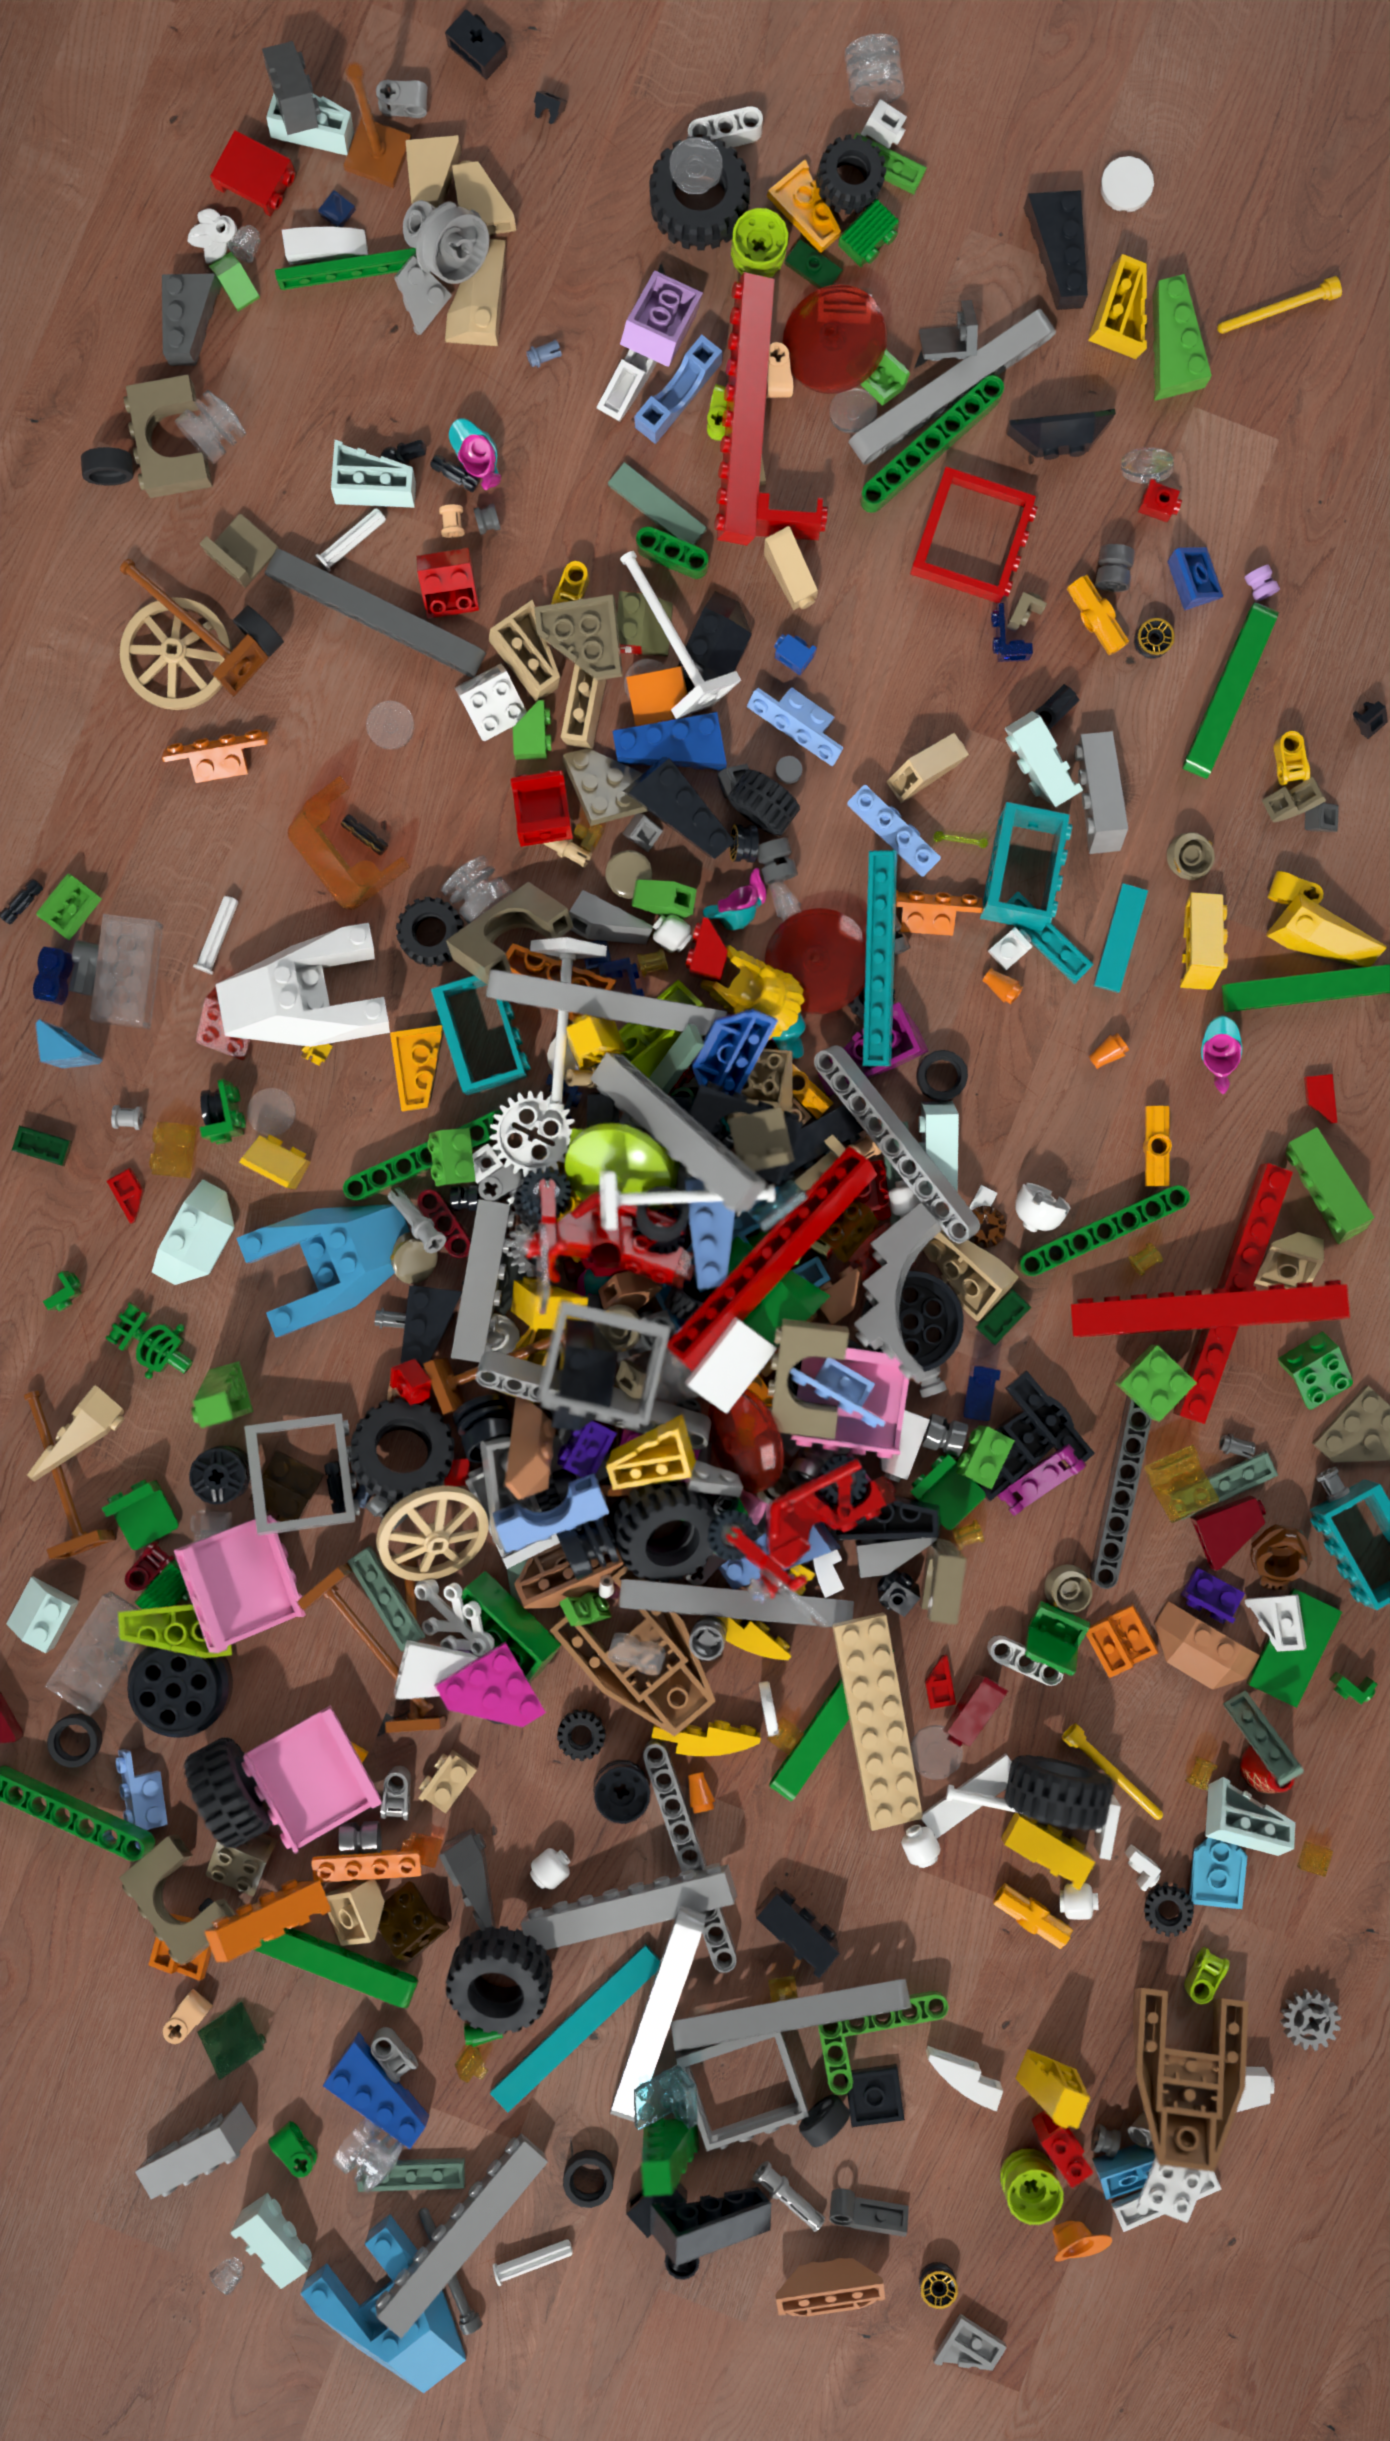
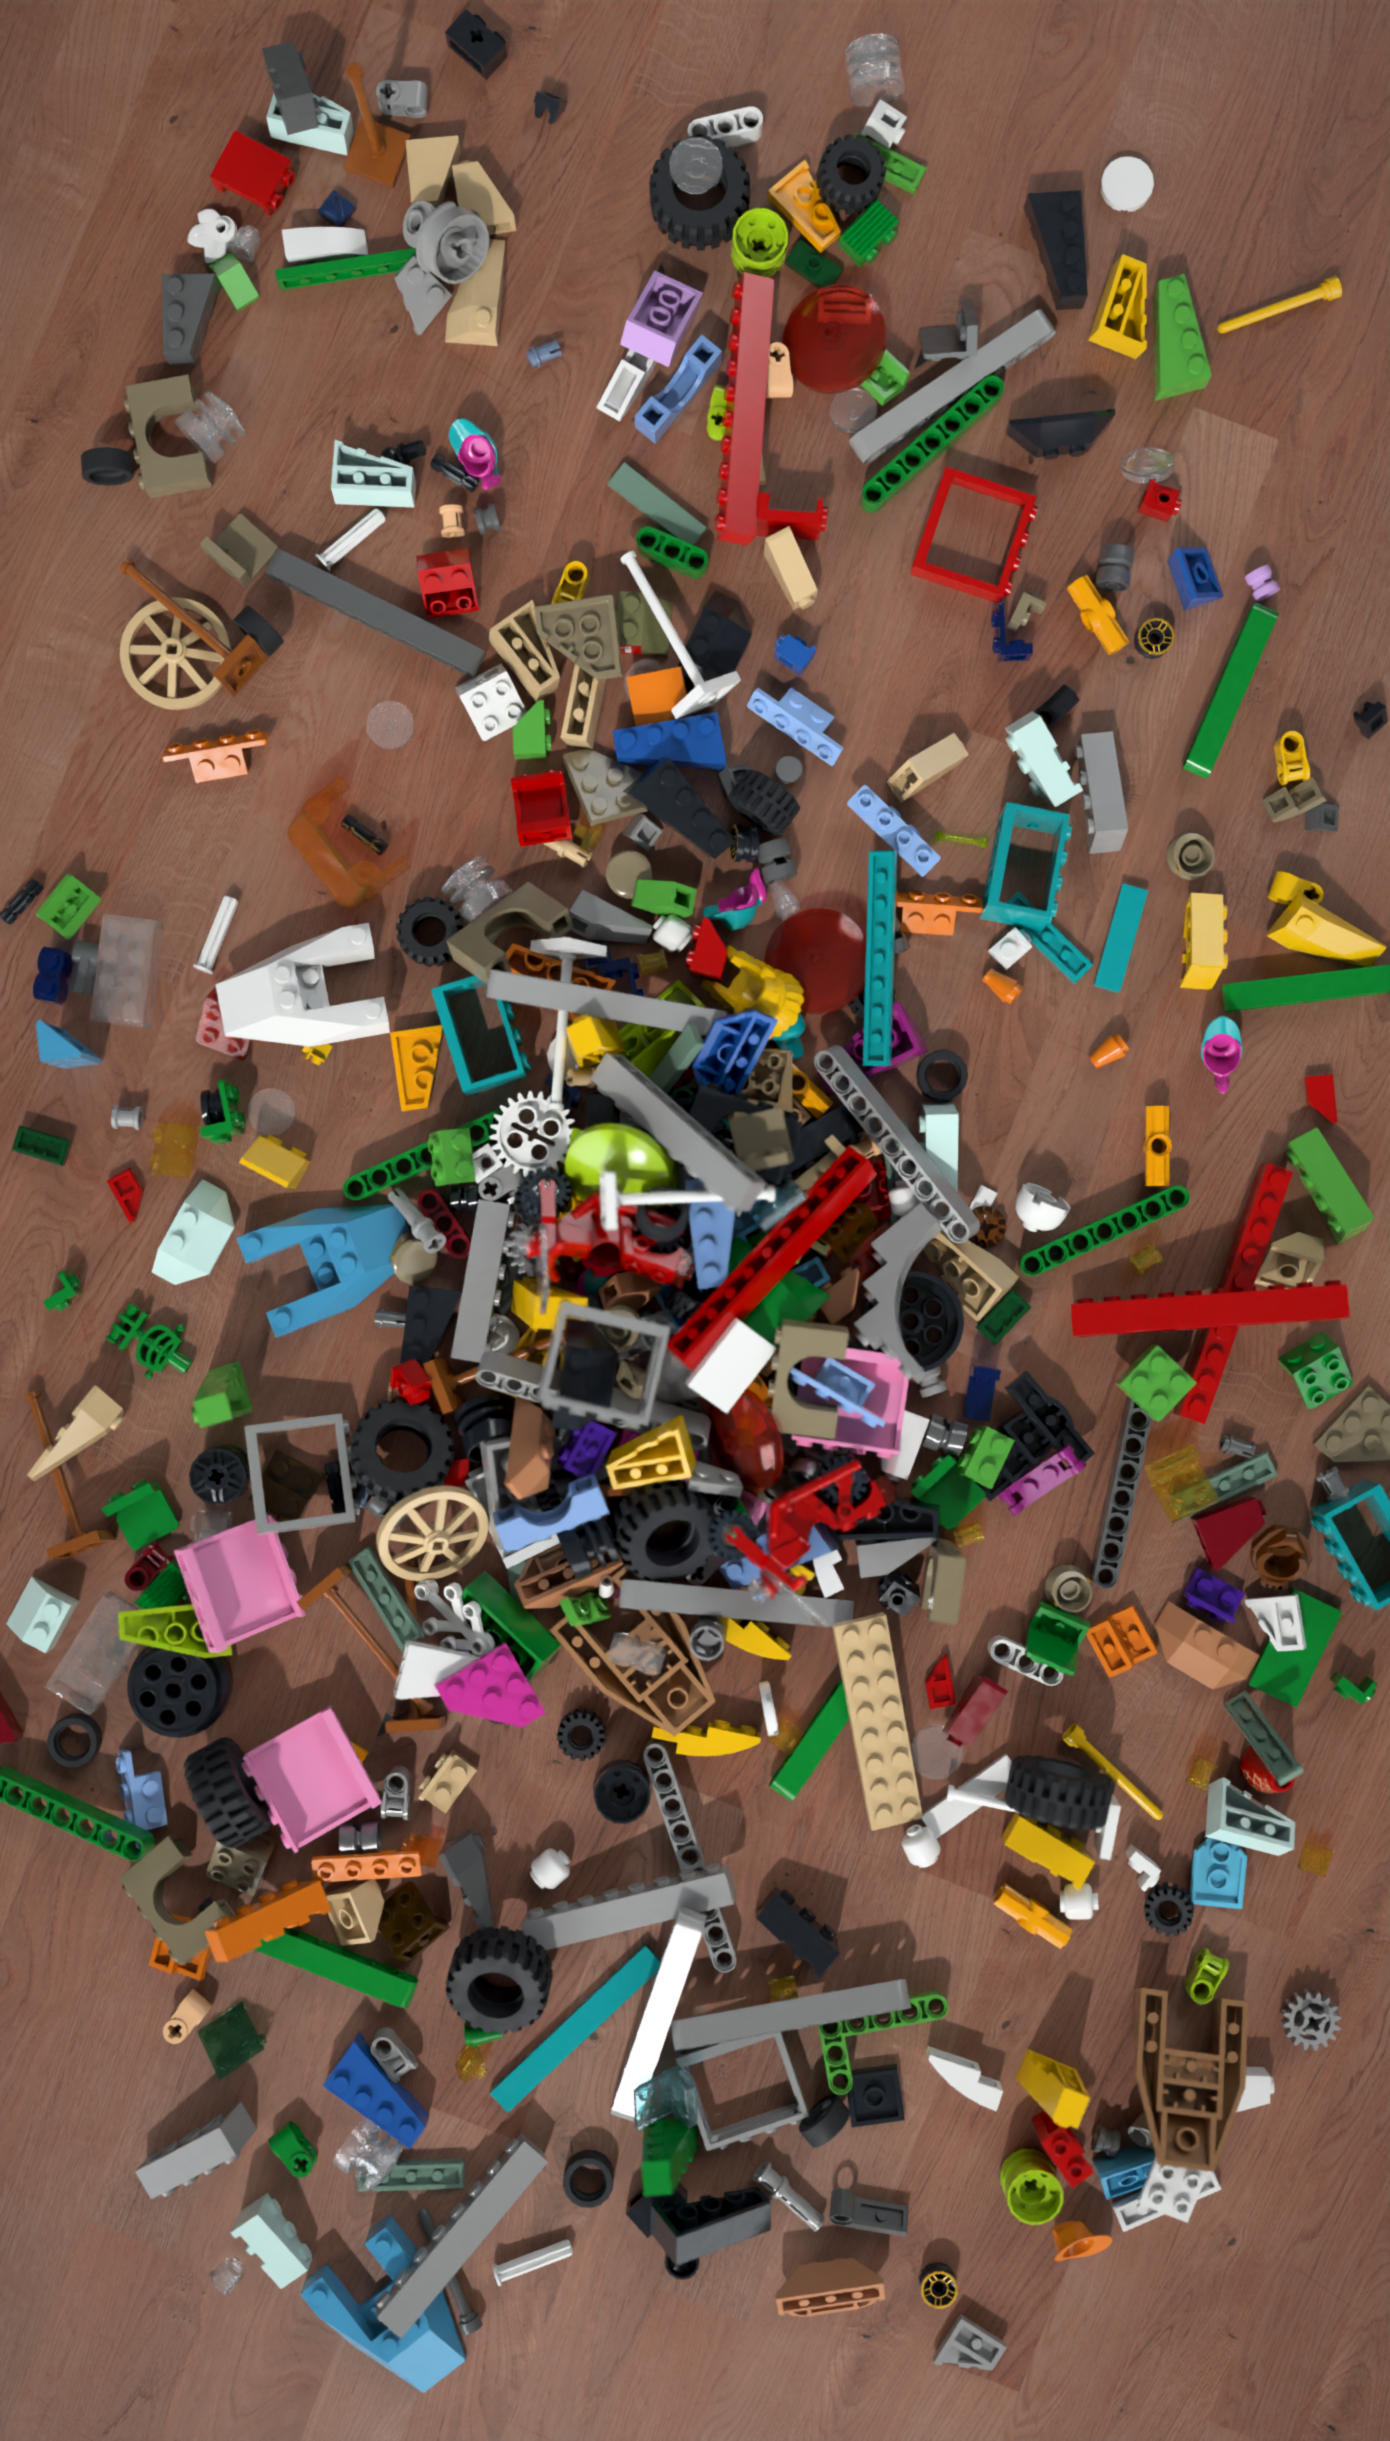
(699, 1793): orange cone -> none

